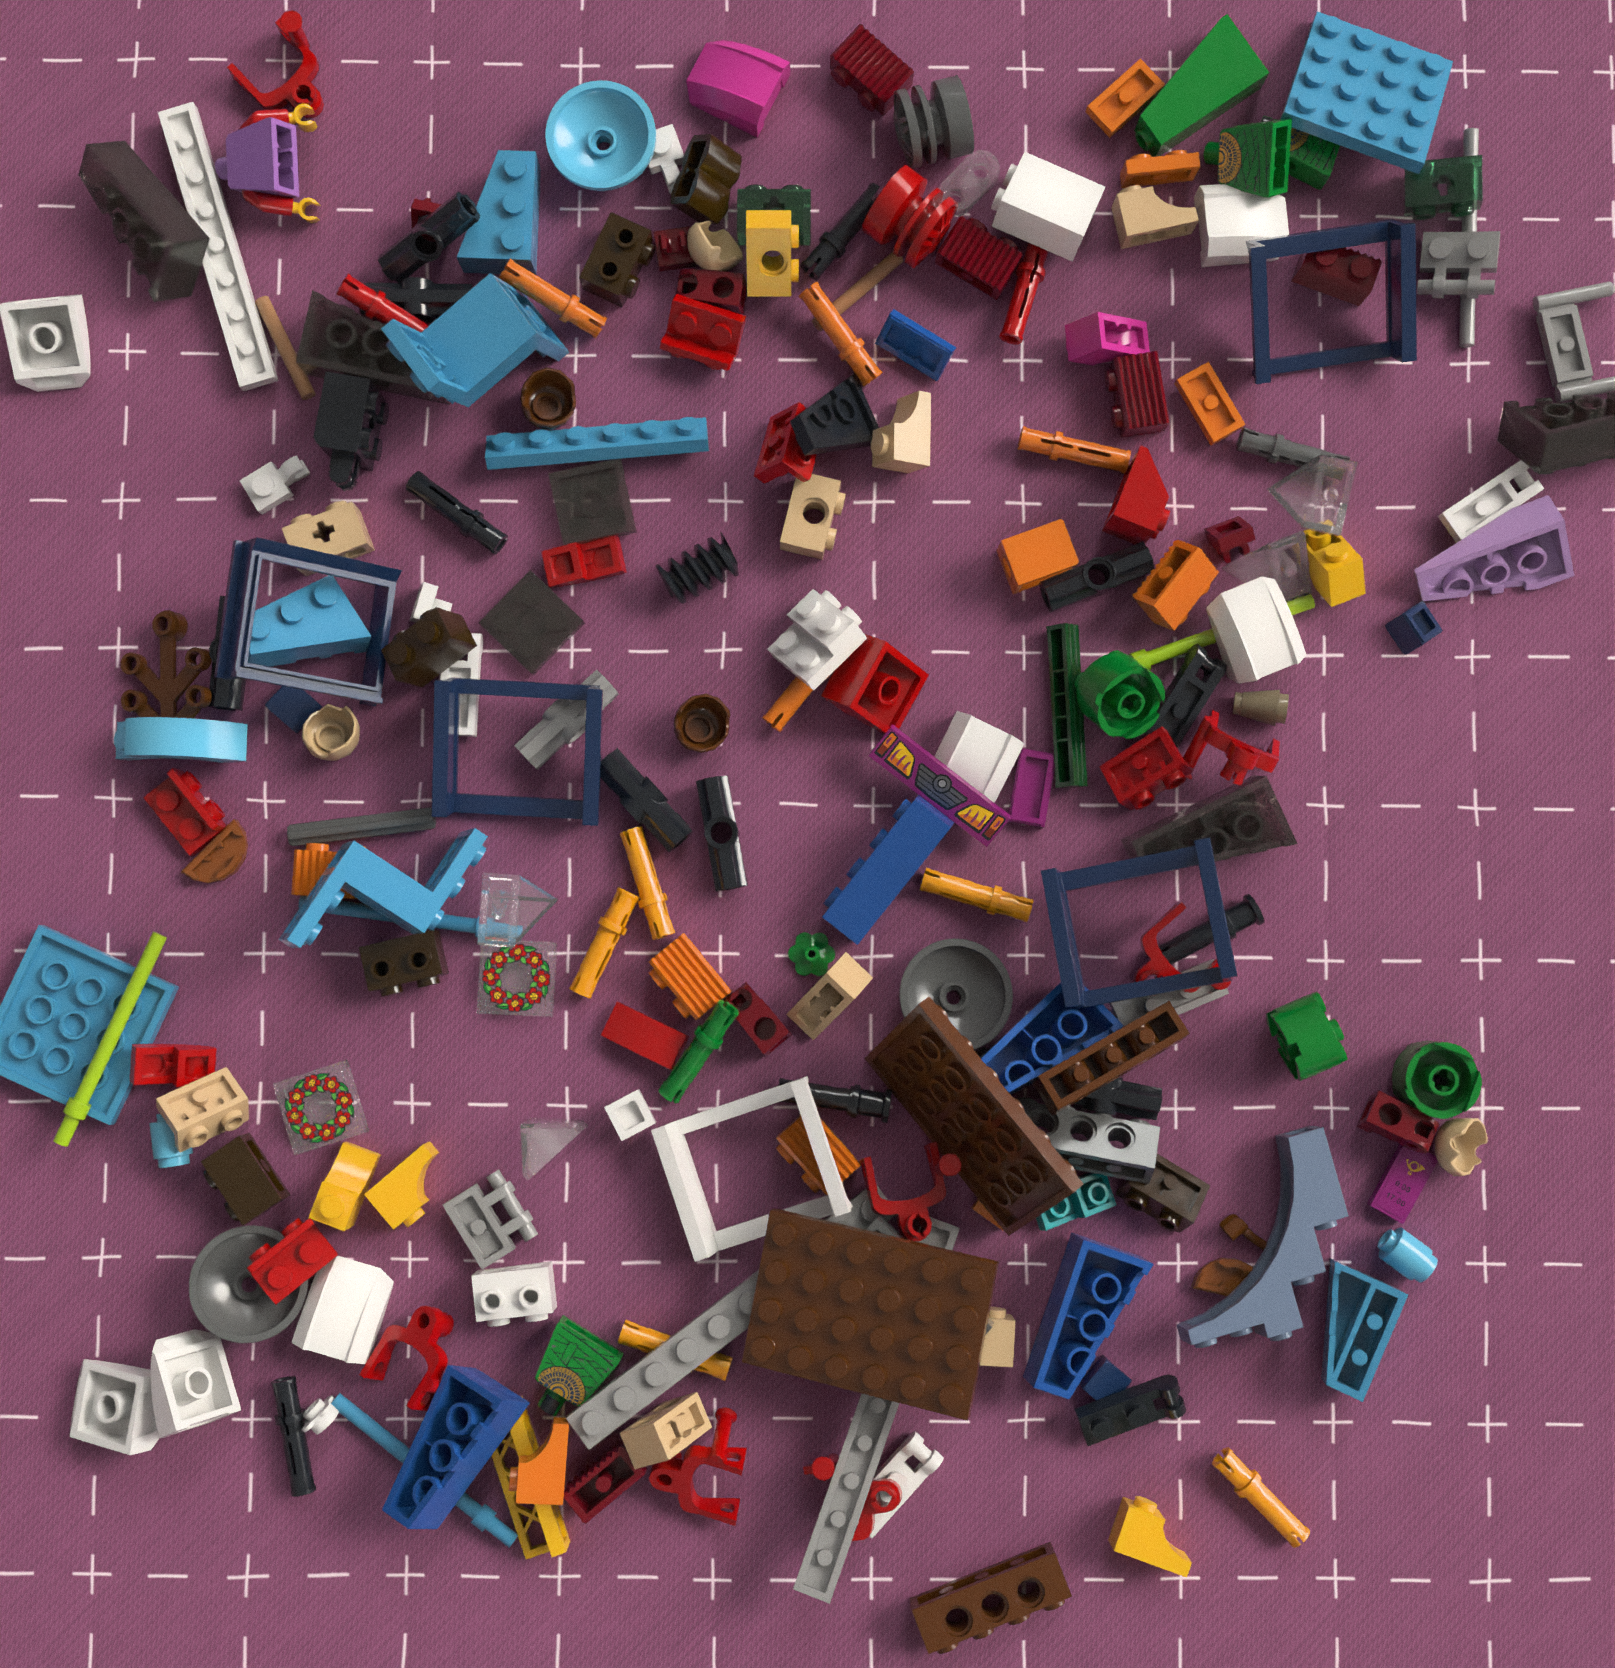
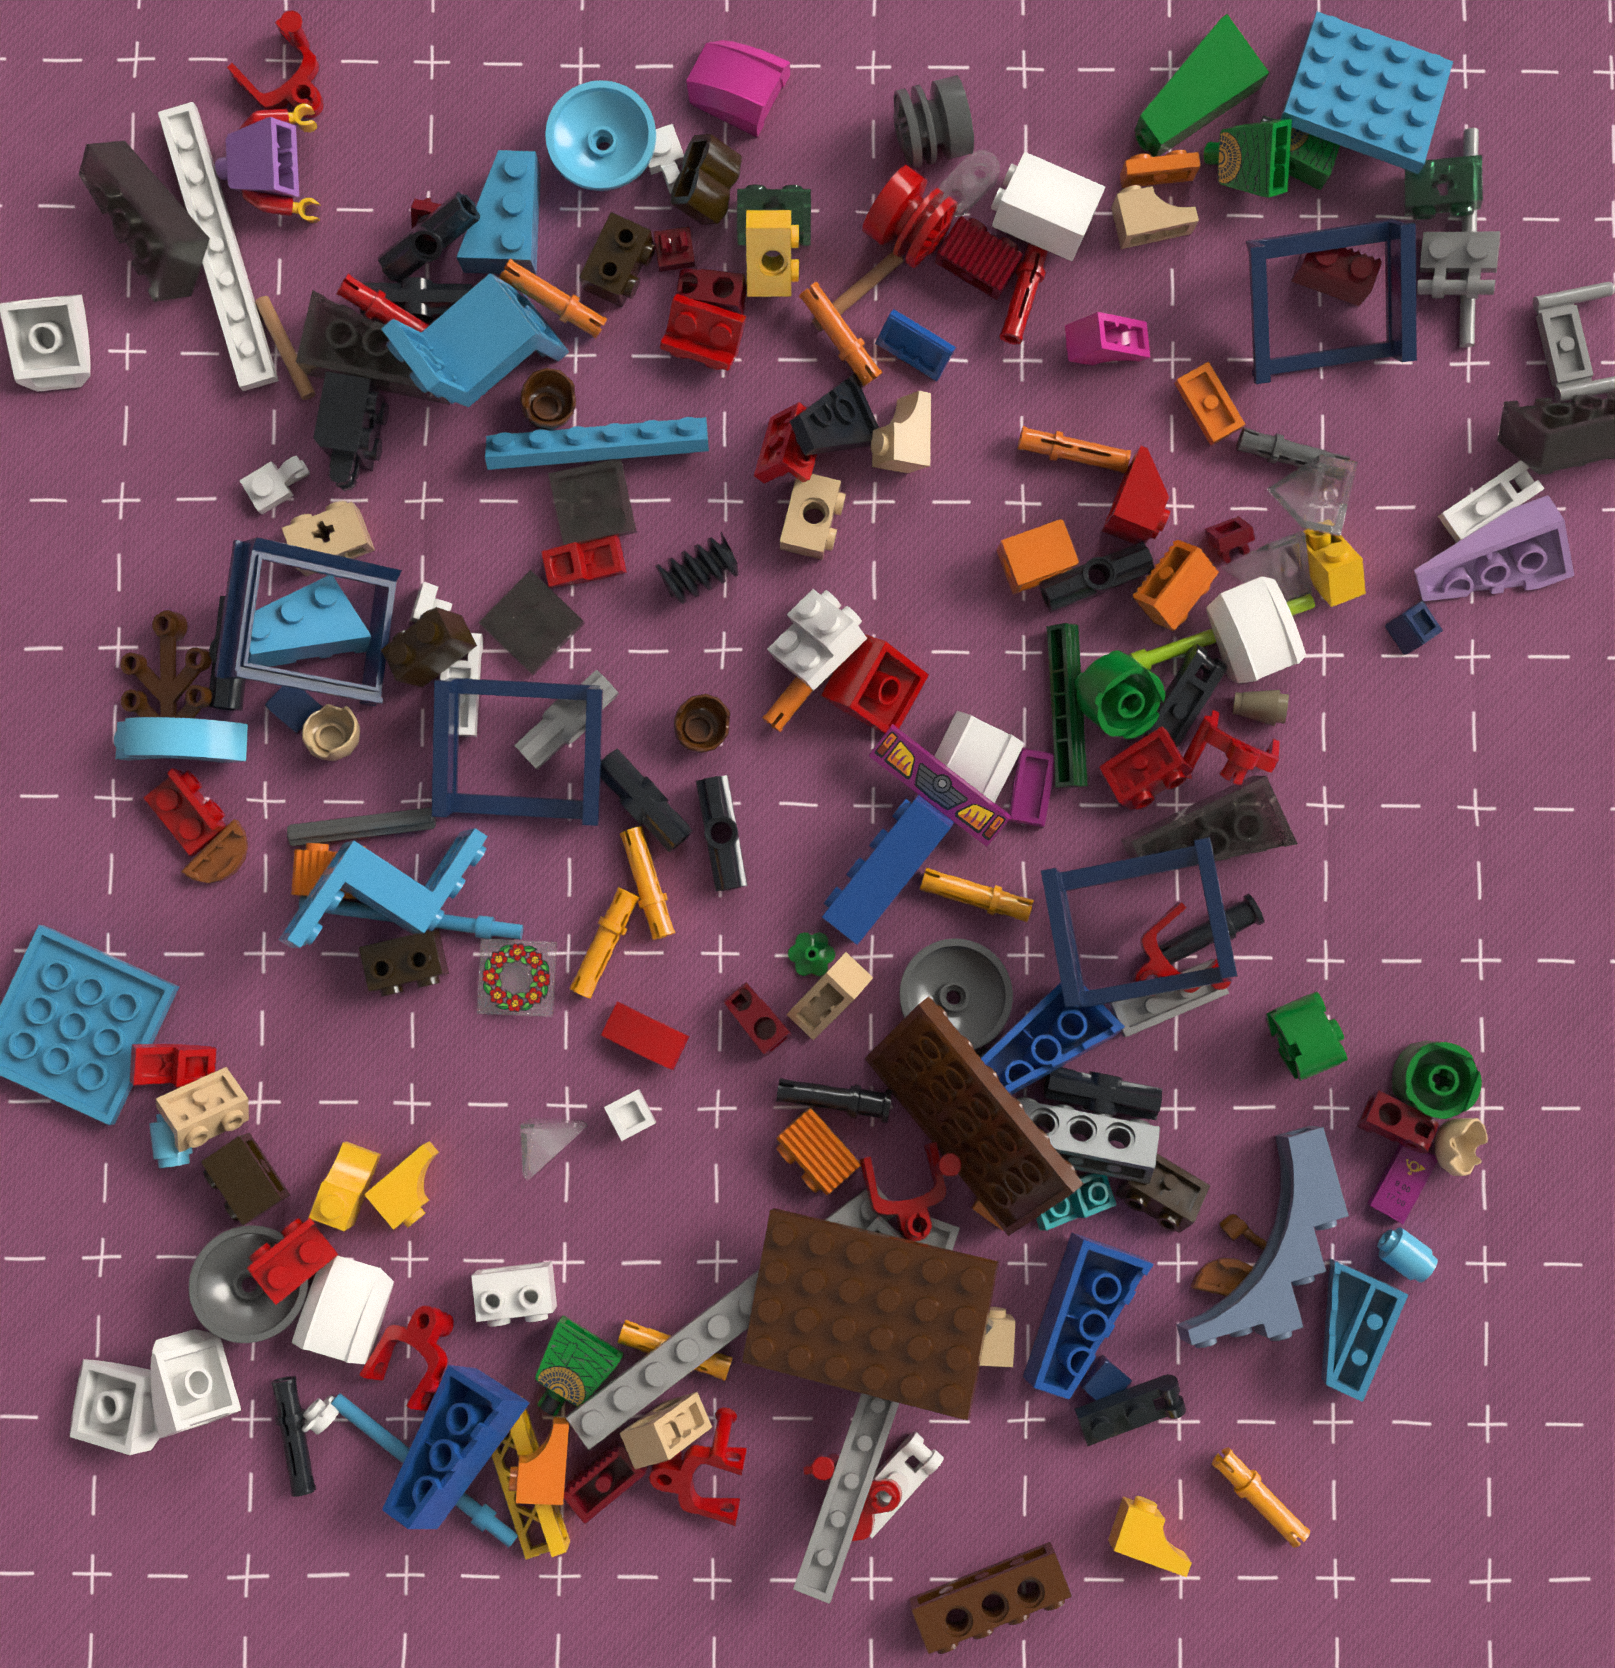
(78, 1106): lime bar -> none
(320, 1107): tile -> none
(467, 520): black pin -> none
(481, 1227): light grey plate -> none
(509, 908): clear slope -> none
(687, 1189): white piece -> none
(689, 977): orange brick -> none
(703, 1044): green pin -> none
(713, 249): tan hair -> none
(833, 243): black pin -> none
(870, 70): dark red brick -> none
(1110, 1058): reddish brown brick -> none
(1125, 98): orange plate -> none
(1137, 394): dark red brick -> none
(1232, 218): white slope -> none

